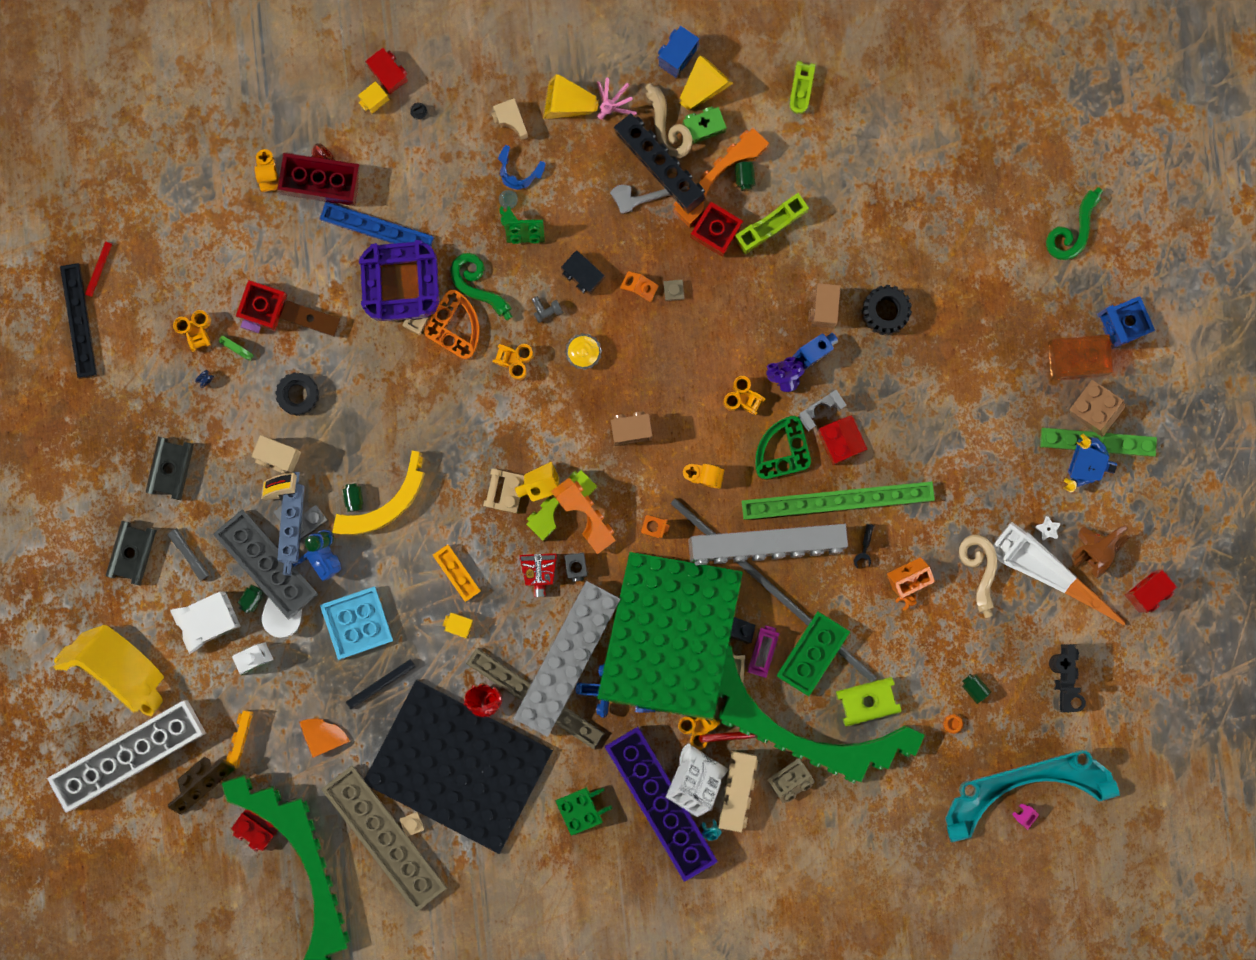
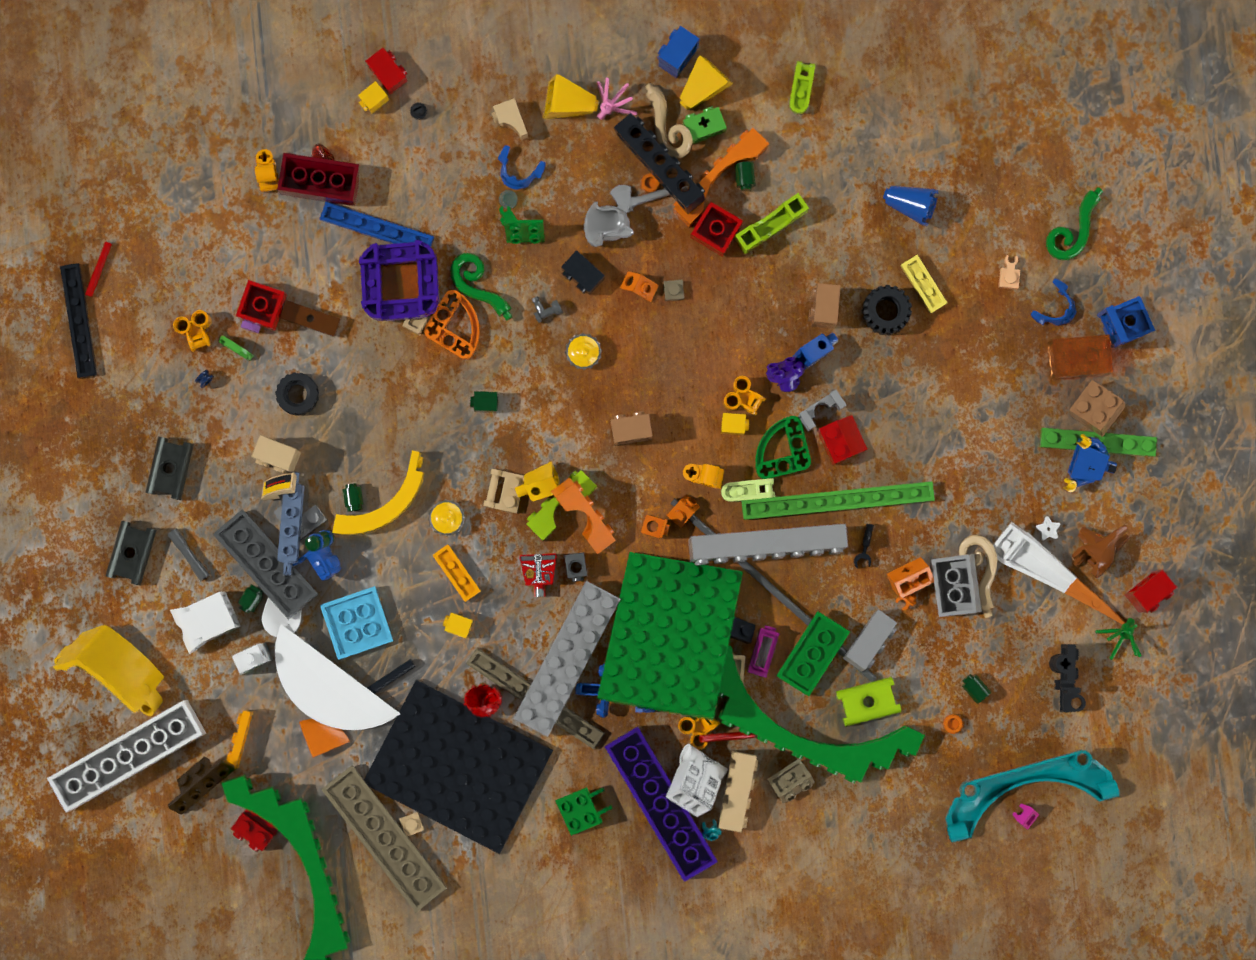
(325, 689): none -> white sticker
(446, 517): none -> yellow piece
(484, 402): none -> dark green brick
(512, 359): light orange piece -> none
(607, 223): none -> light grey hair
(649, 183): none -> orange tile
(683, 510): none -> orange bracket
(734, 424): none -> yellow brick
(747, 490): none -> yellowish green plate
(870, 641): none -> light grey brick
(912, 202): none -> blue cone
(923, 284): none -> light yellow plate
(956, 585): none -> light grey brick
(1009, 276): none -> light nougat plate
(1069, 313): none -> blue helmet
(1126, 632): none -> green plant

